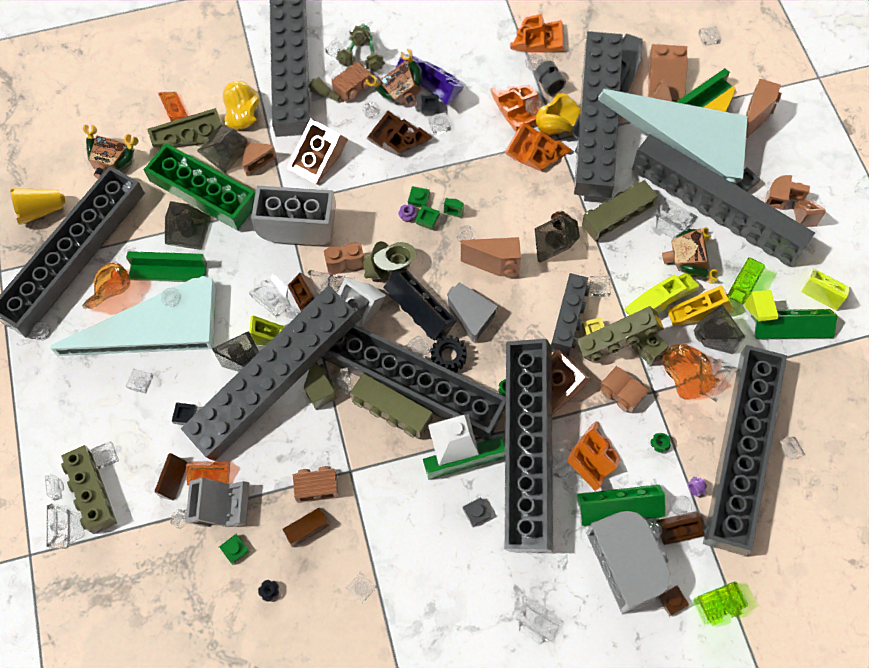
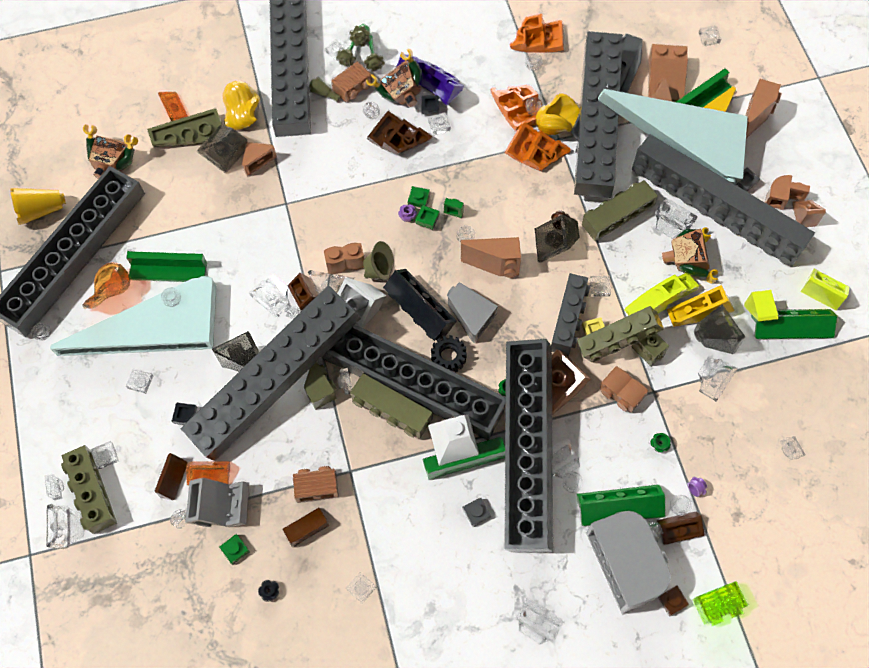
(185, 226): clear smoke slope -> none
(201, 186): green brick -> none
(263, 330): neon yellow slope -> none
(294, 215): light grey brick -> none
(316, 152): nougat slope -> none
(395, 257): olive piece -> none
(418, 346): clear plate -> none
(550, 77): dark grey wheel -> none
(594, 457): orange slope -> none
(689, 371): clear orange piece -> none
(745, 451): dark grey brick -> none
(746, 280): clear neon green brick -> none

